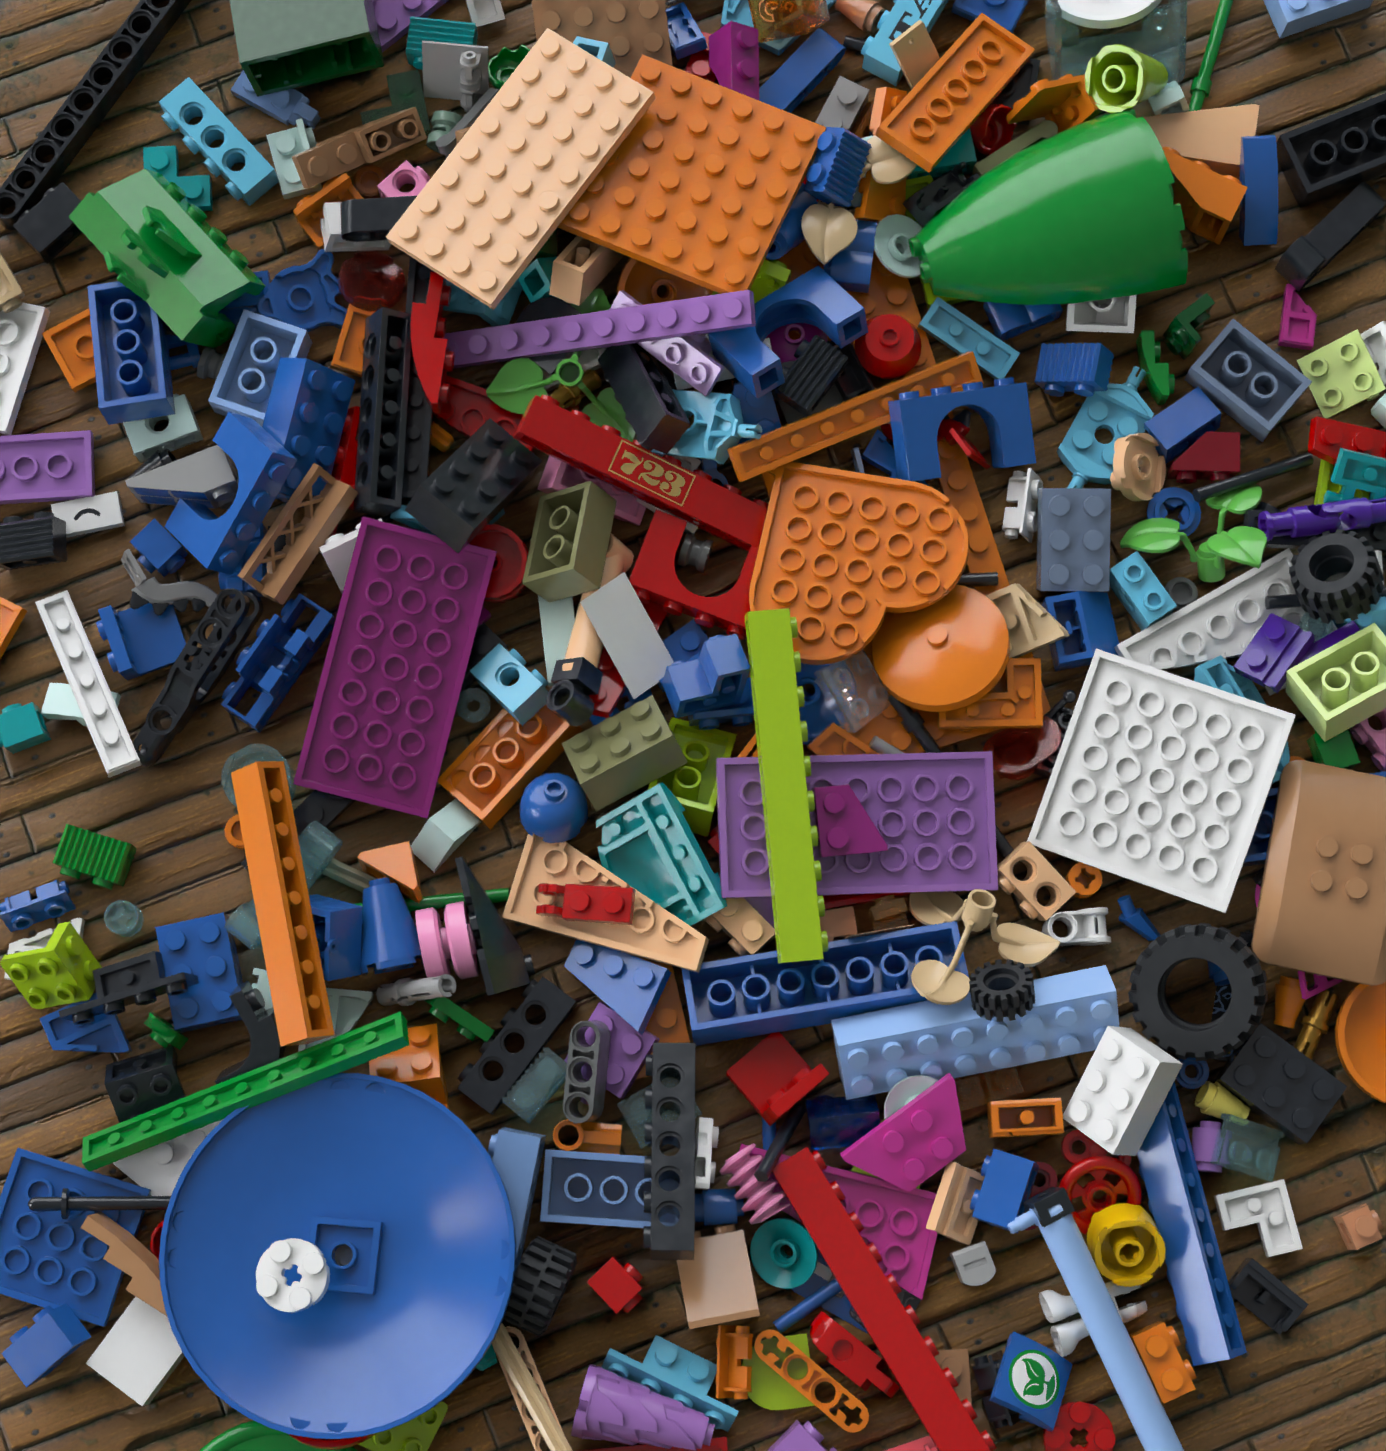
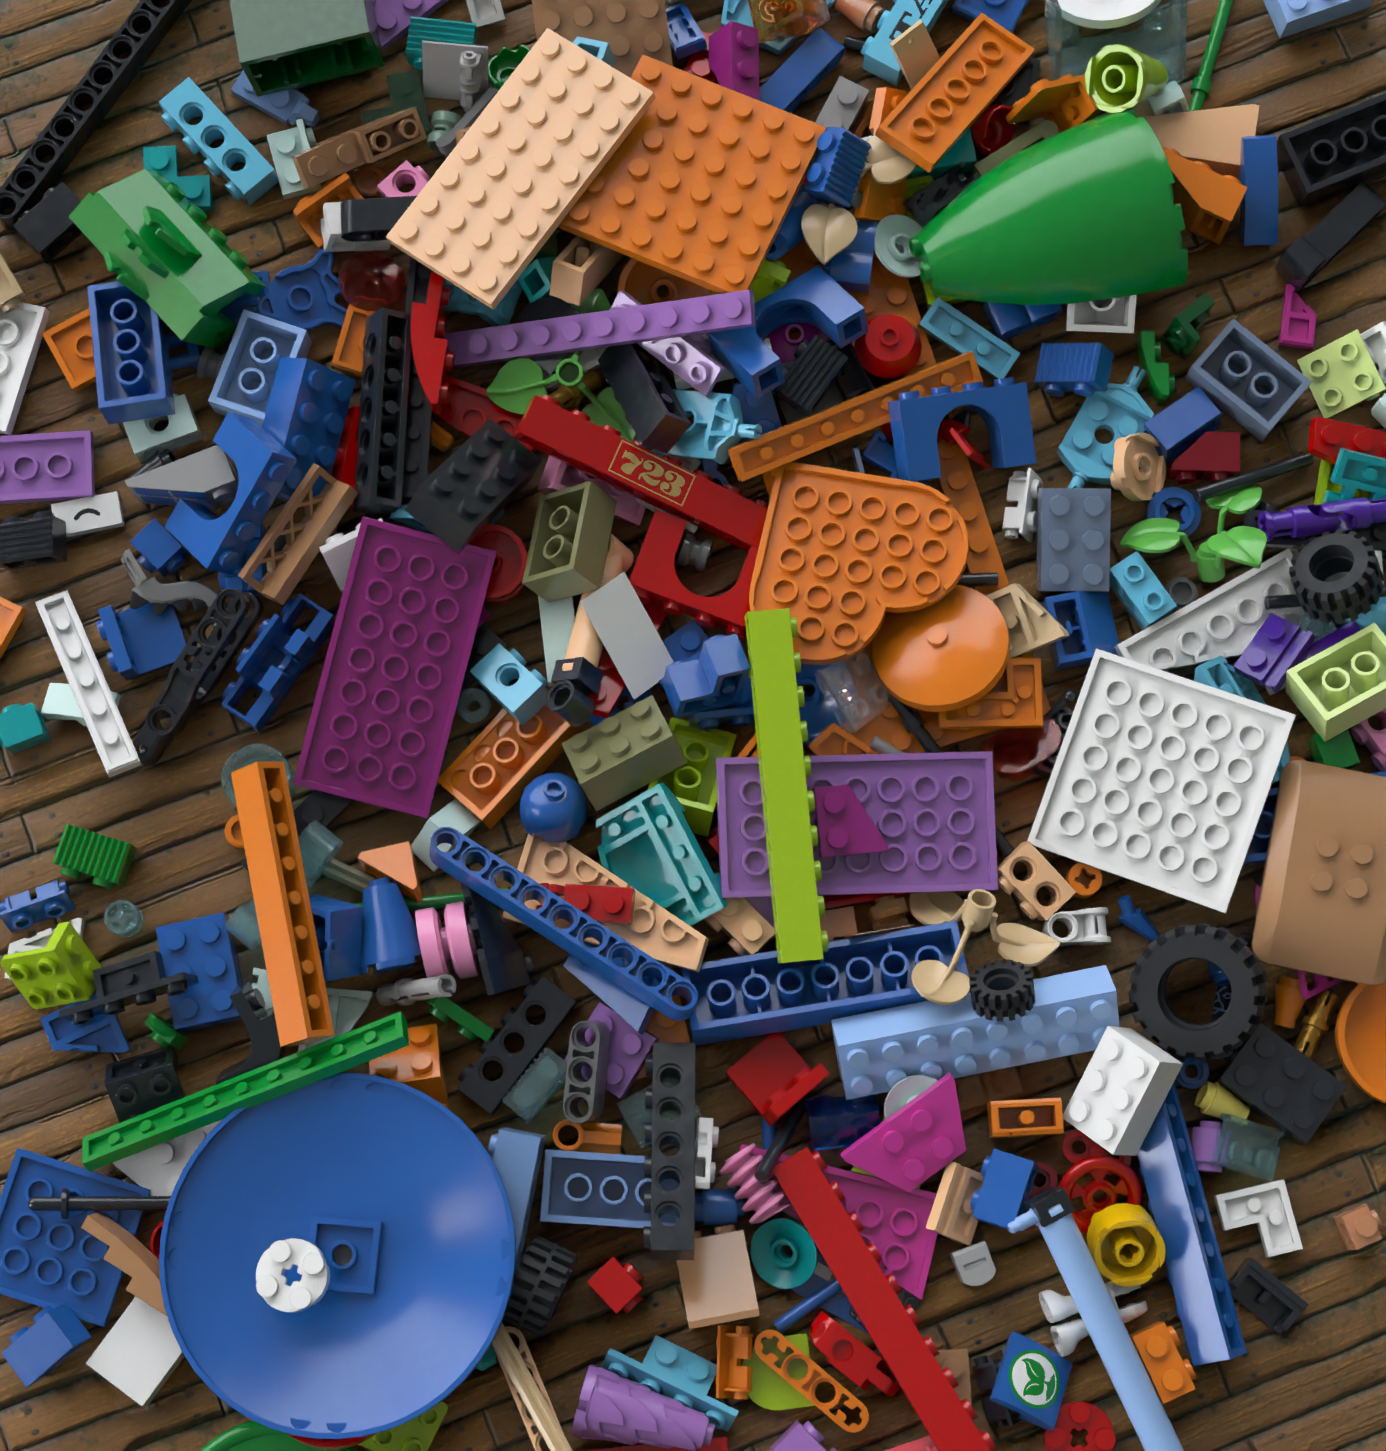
(568, 939): none -> blue beam

